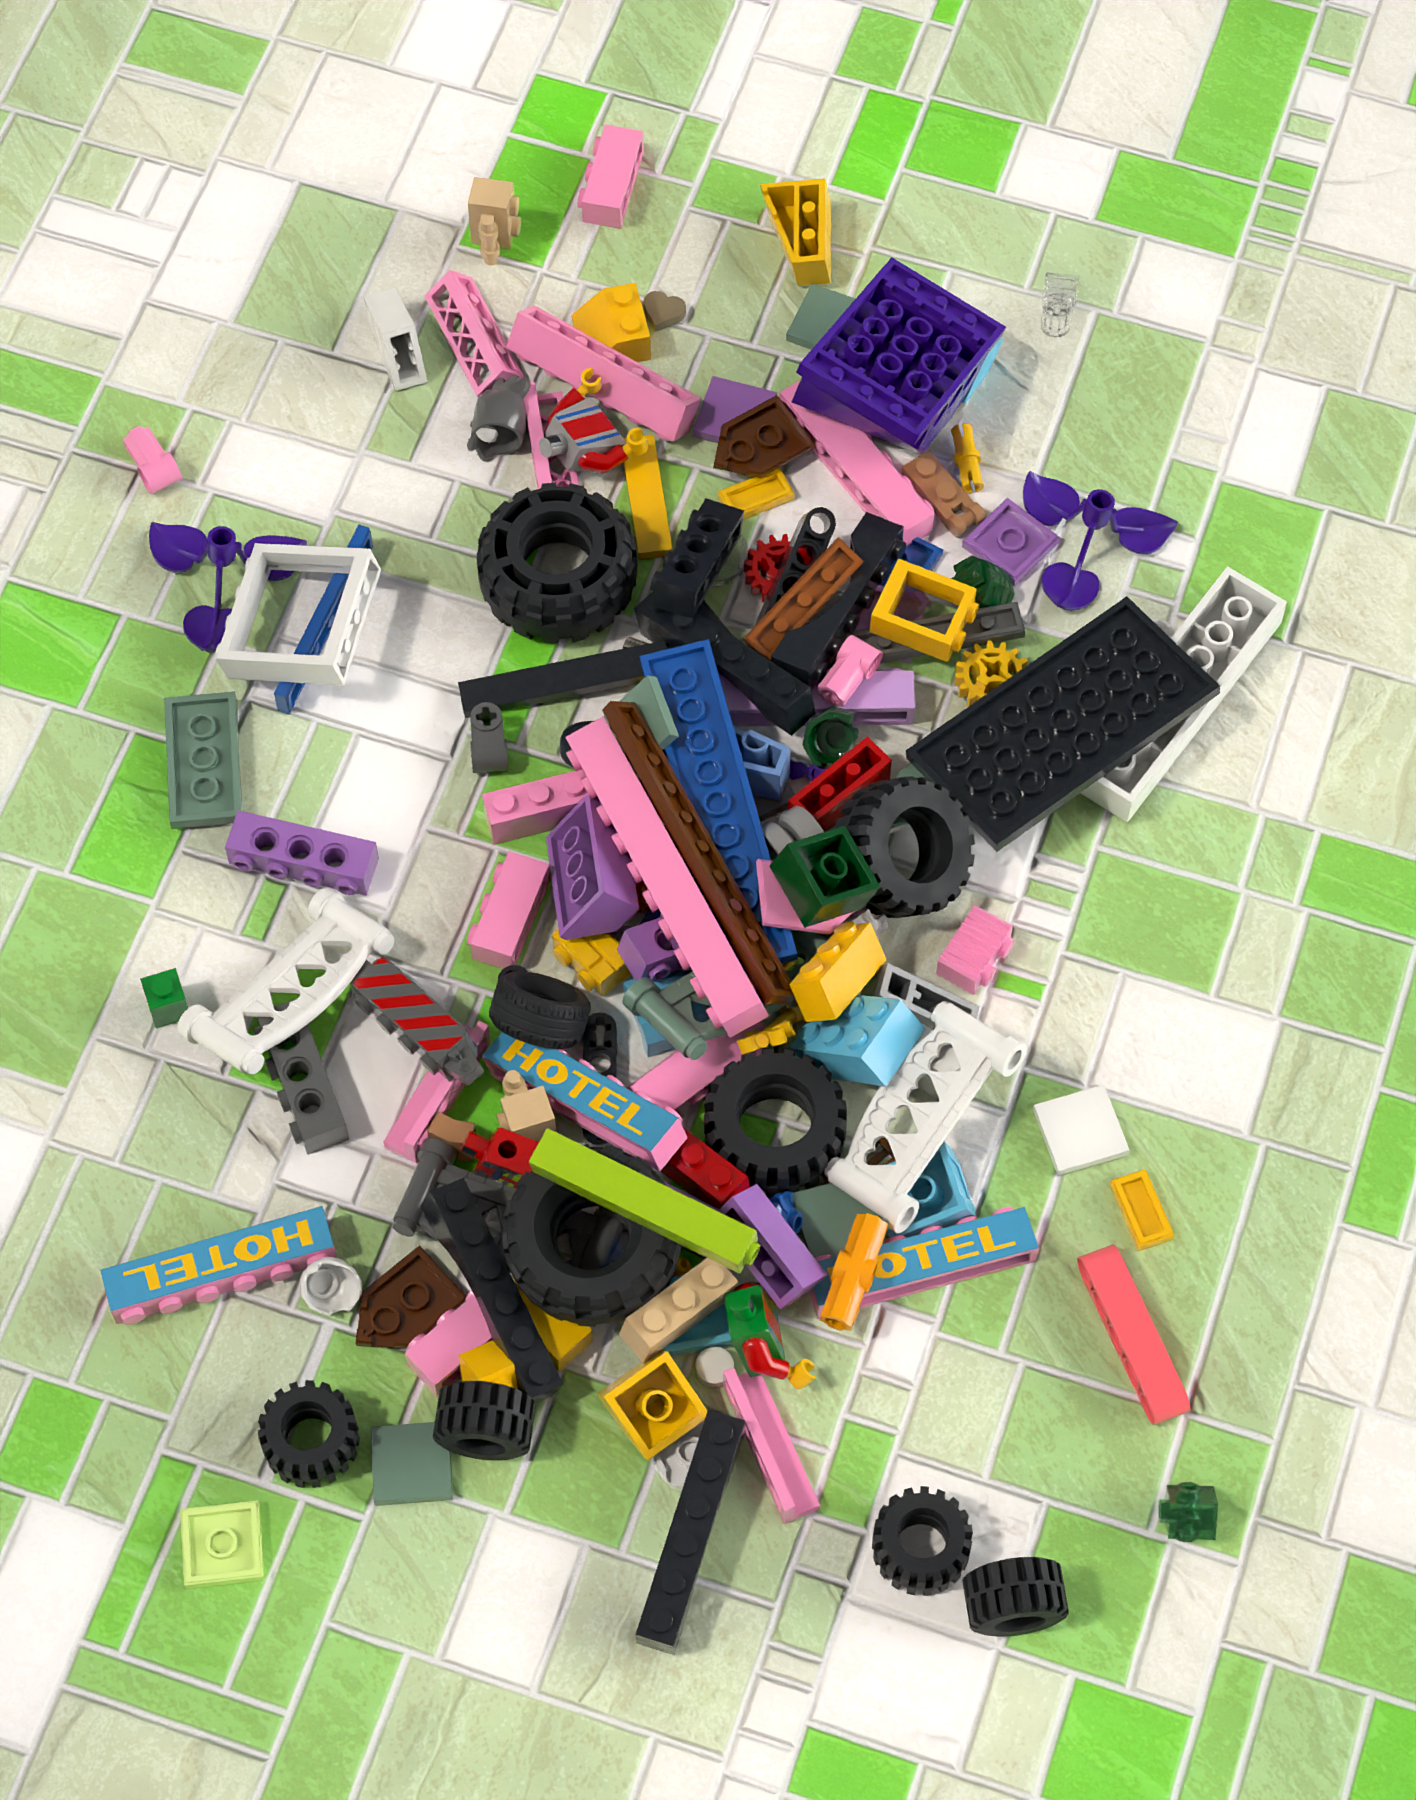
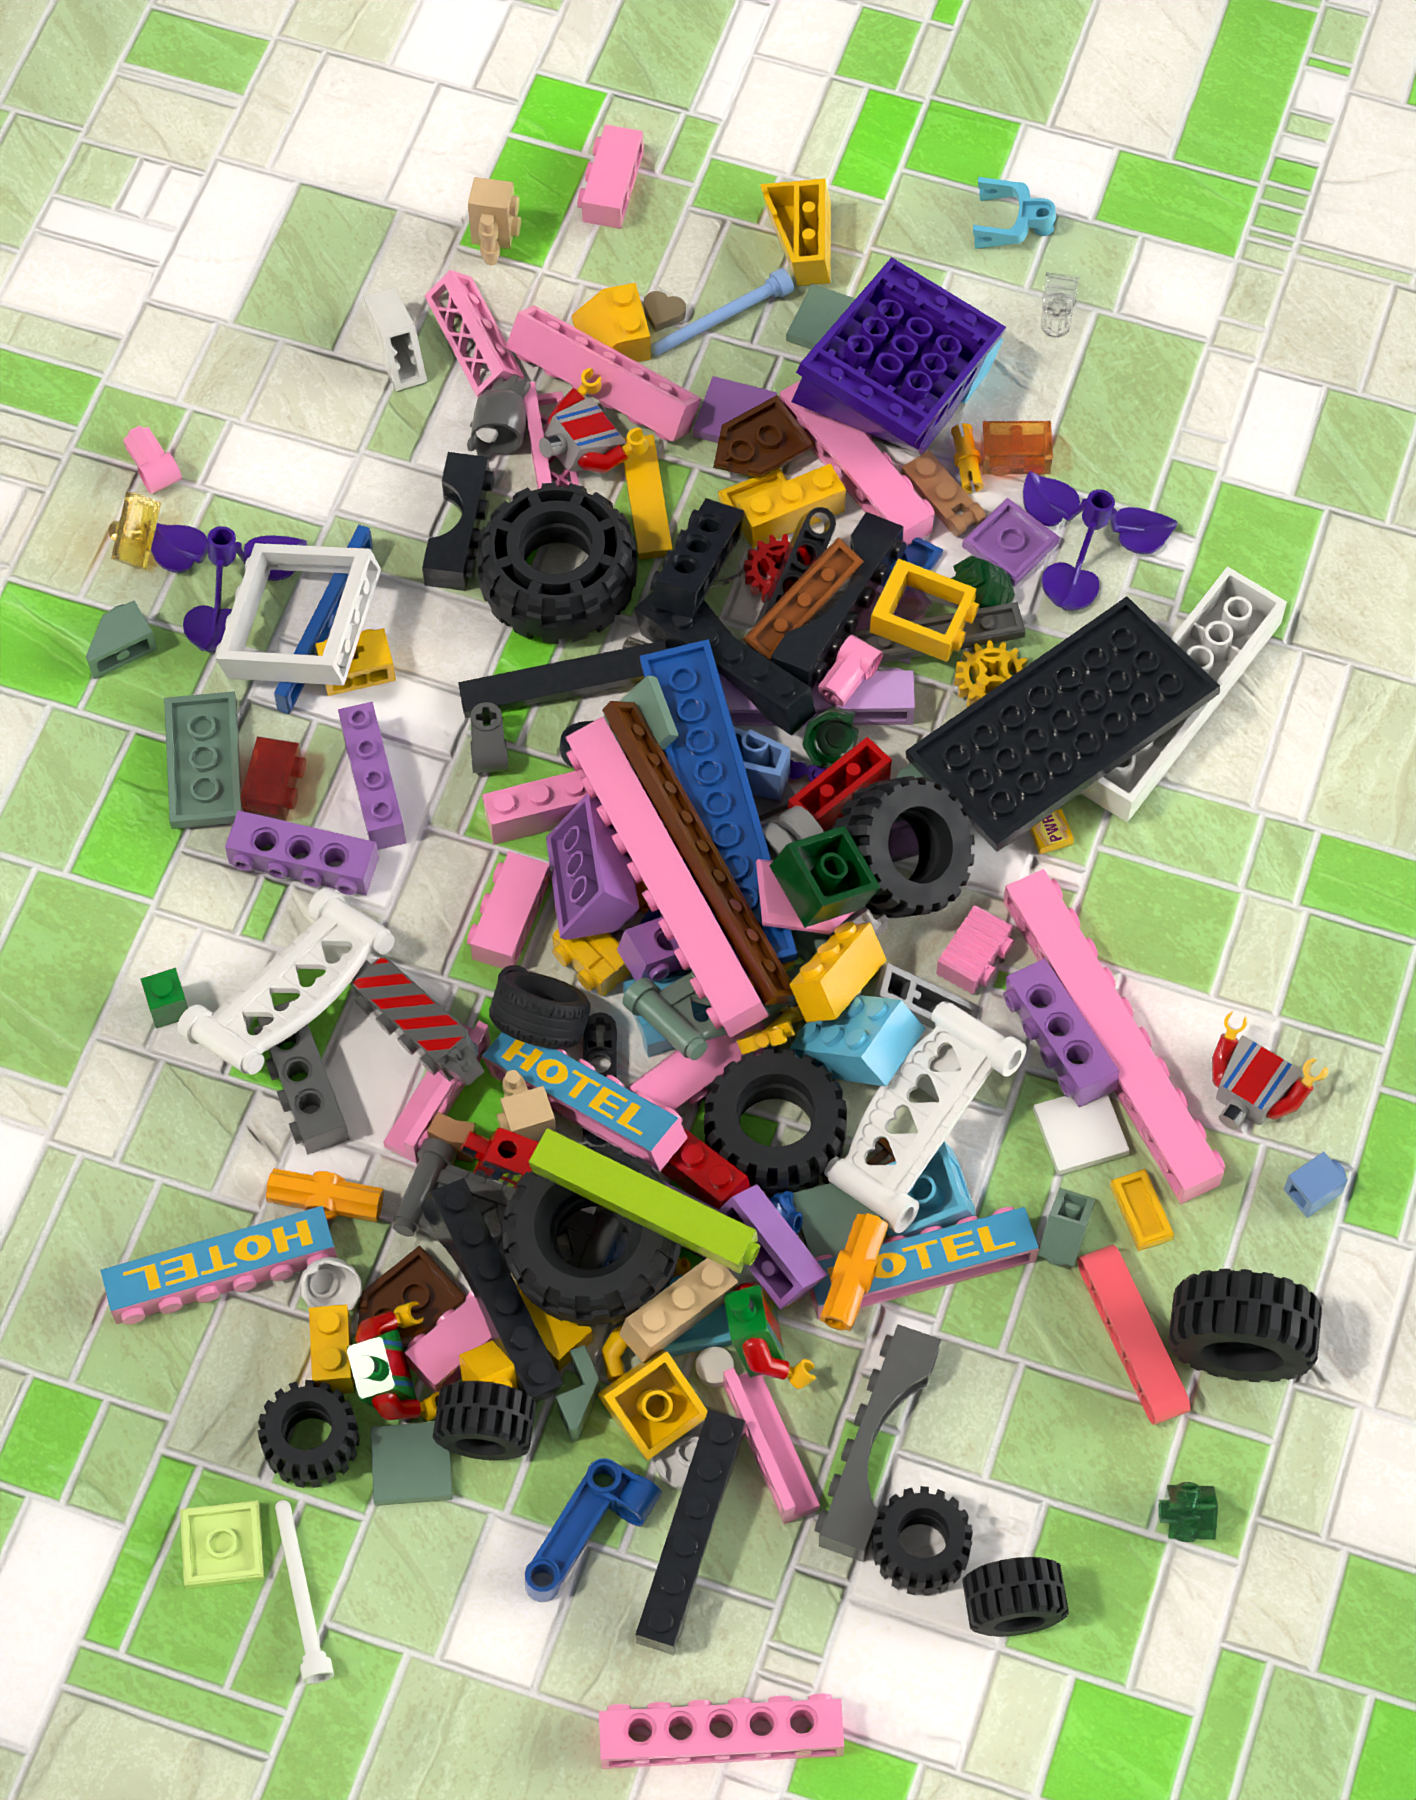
(119, 639): none -> sand green slope
(135, 530): none -> clear yellow tile
(272, 778): none -> clear red brick
(315, 1665): none -> white piece
(325, 1190): none -> light orange piece
(328, 1343): none -> yellow brick
(370, 664): none -> yellow brick
(372, 775): none -> medium lavender brick
(382, 1368): none -> torso
(450, 556): none -> black arch
(578, 1403): none -> sand green slope
(612, 1355): none -> yellow arm
(629, 1497): none -> blue piece
(702, 1747): none -> bright pink brick
(776, 285): none -> light blue piece
(782, 506): none -> yellow brick
(902, 841): none -> clear purple tile
(905, 1370): none -> dark grey arch
(1016, 447): none -> clear orange brick
(1033, 213): none -> medium azure piece
(1041, 986): none -> medium lavender brick
(1052, 833): none -> tile
(1066, 1227): none -> sand green slope
(1144, 1082): none -> bright pink brick
(1245, 1325): none -> black tyre
(1256, 1081): none -> torso
(1316, 1184): none -> medium blue brick

